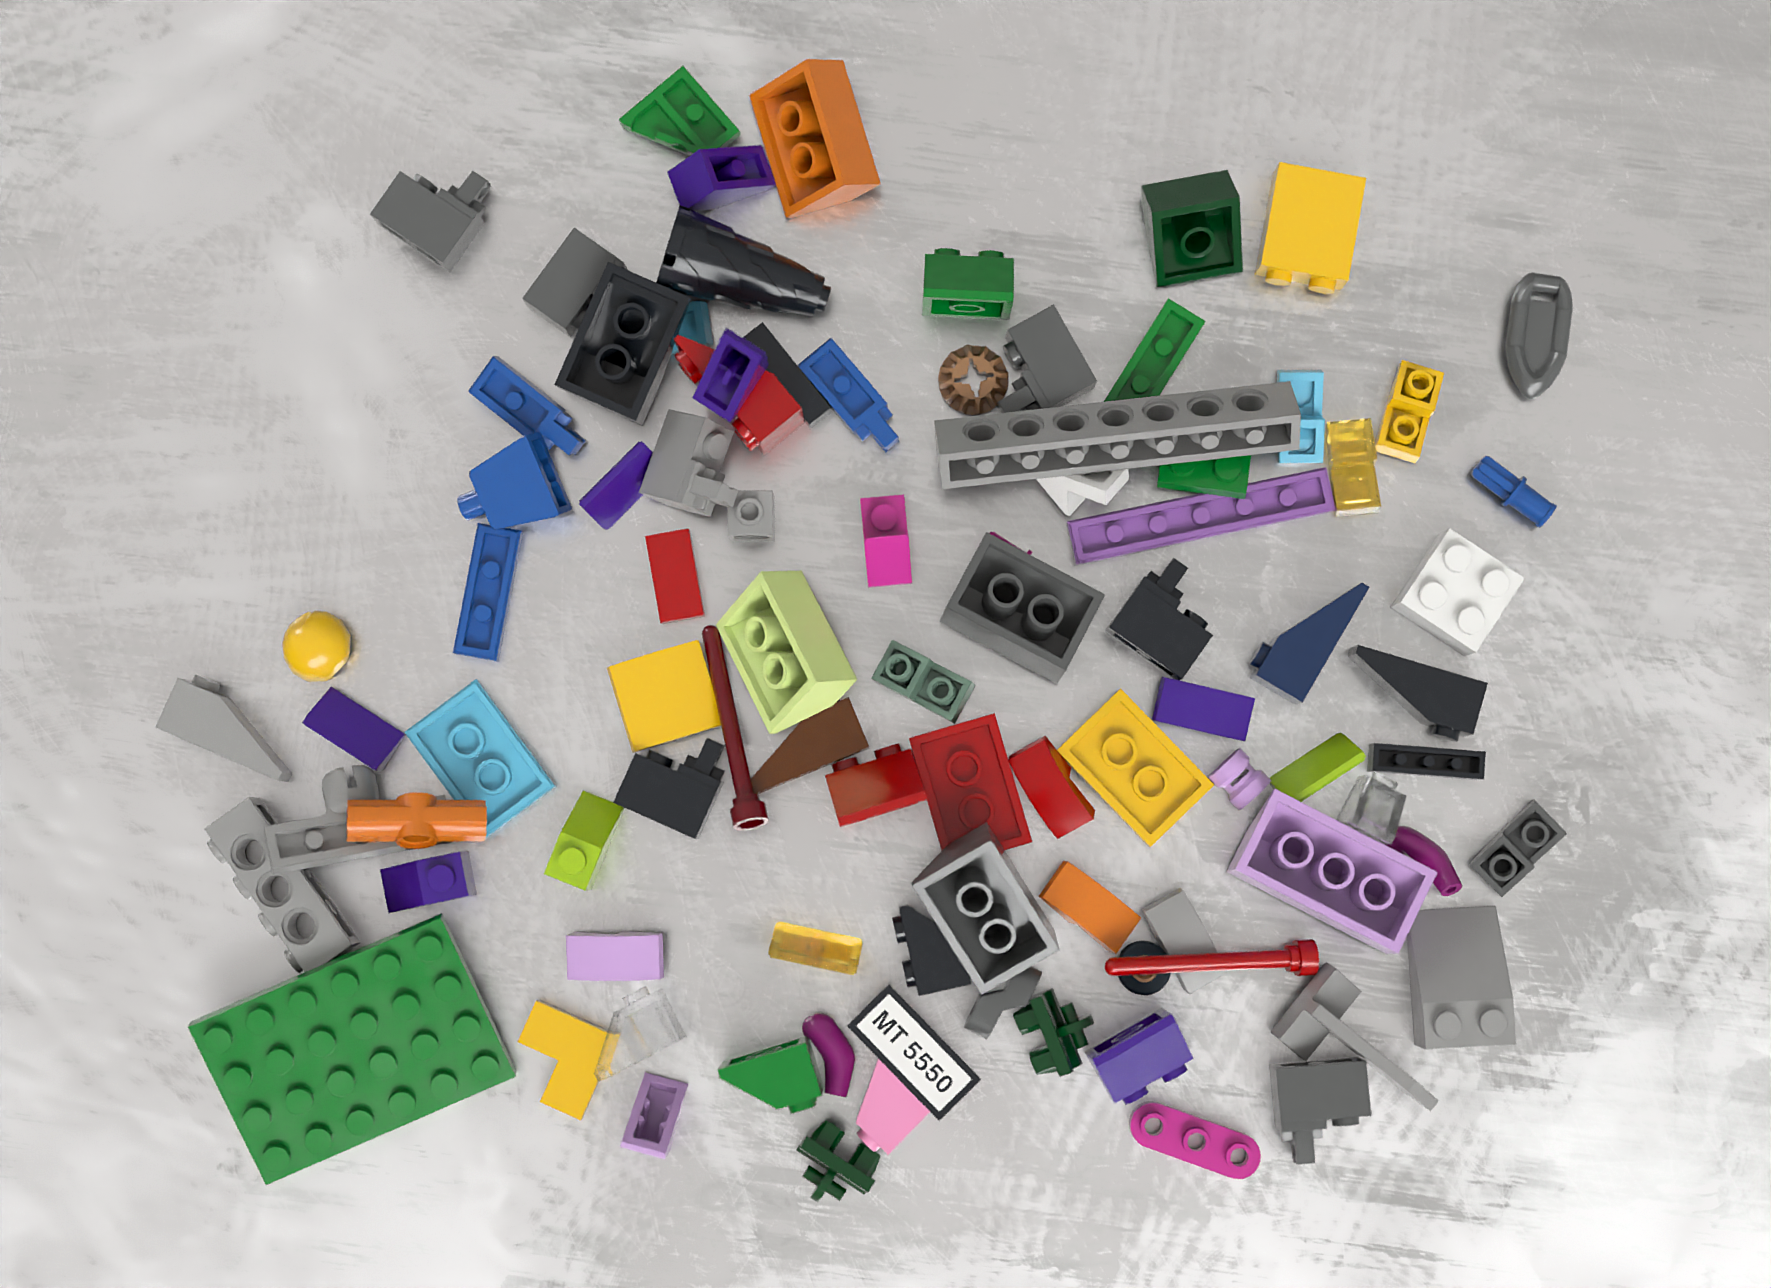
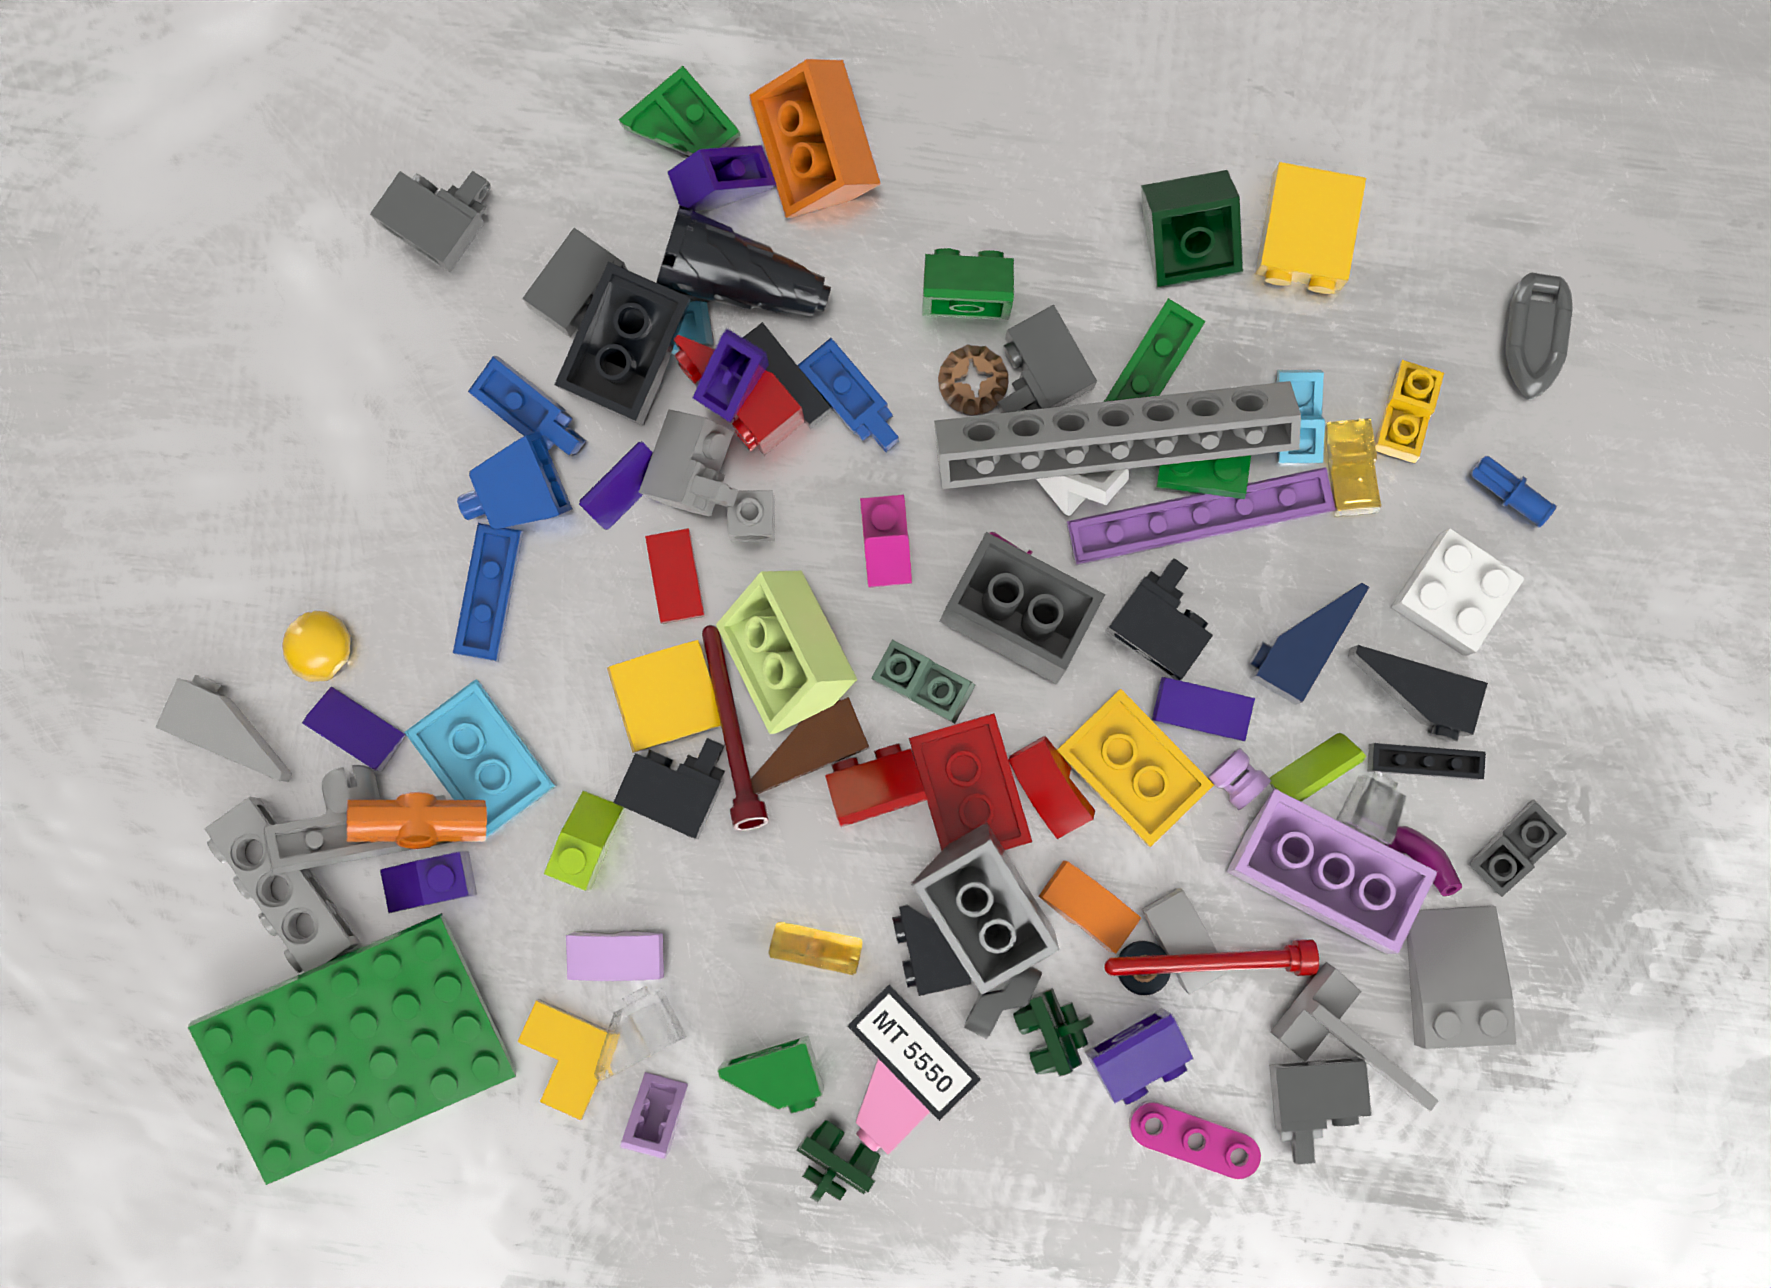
(835, 1051): magenta arm -> none

